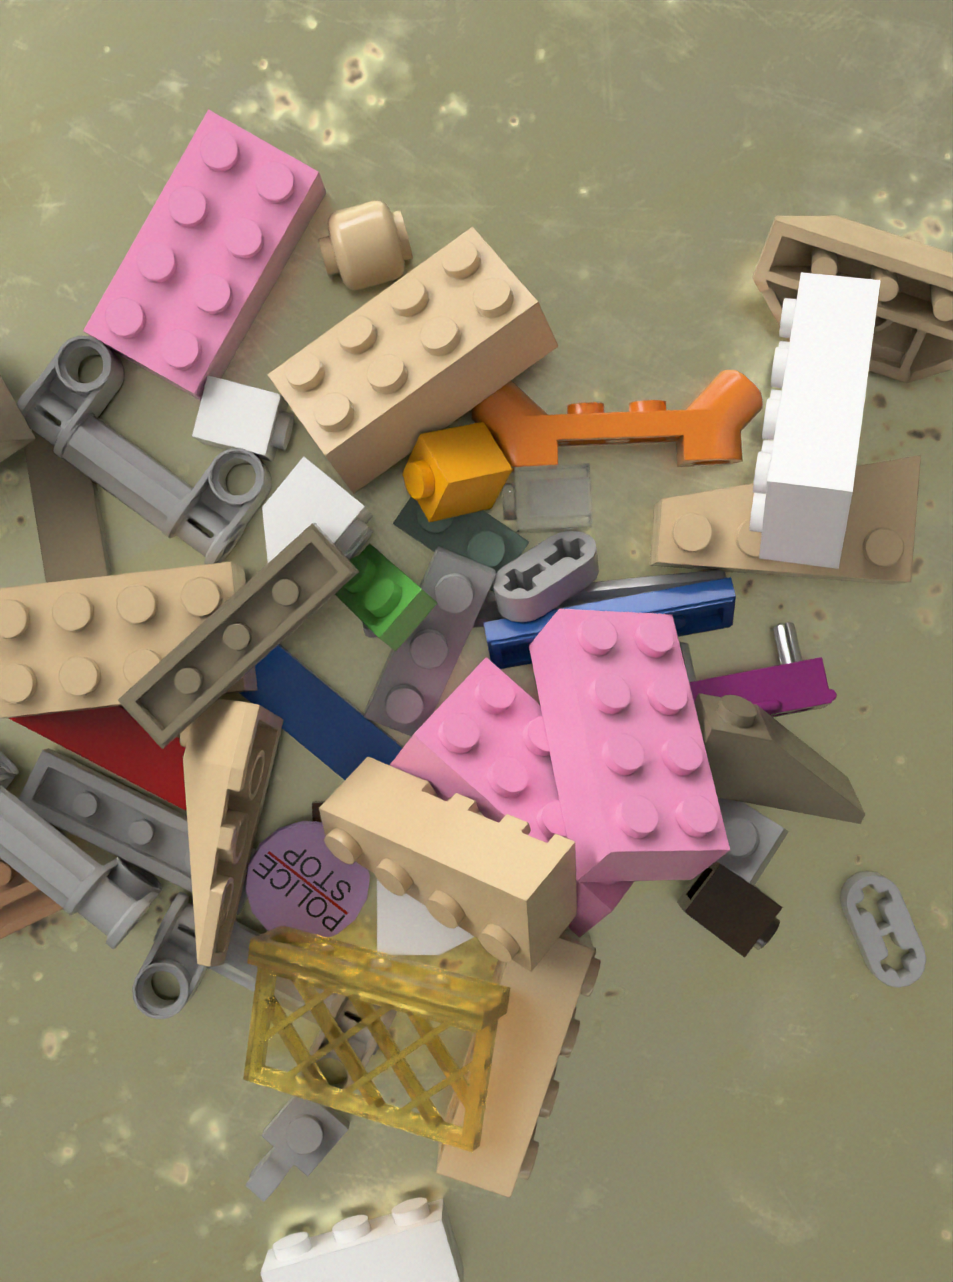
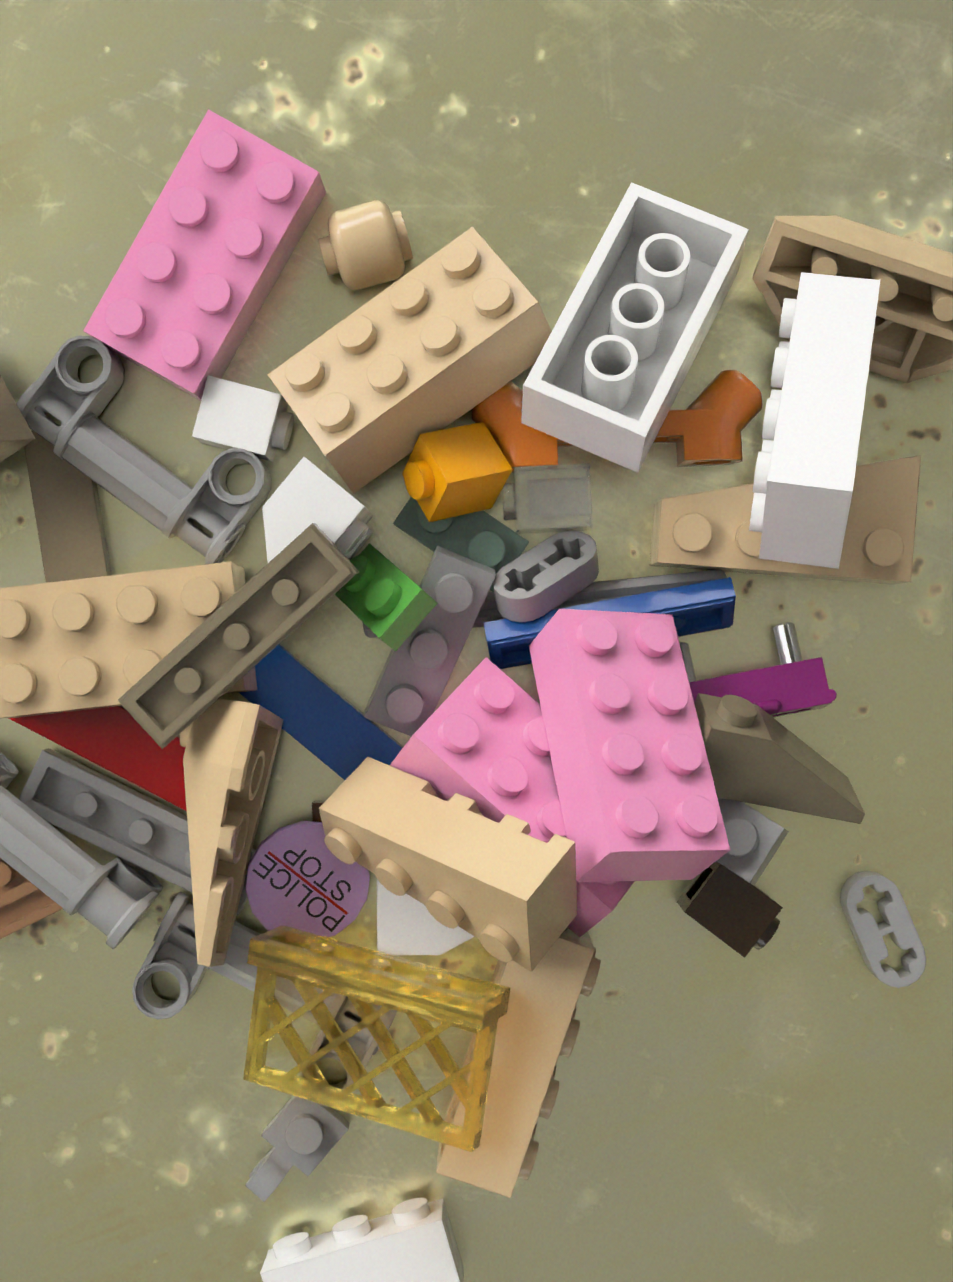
(633, 327): none -> white brick

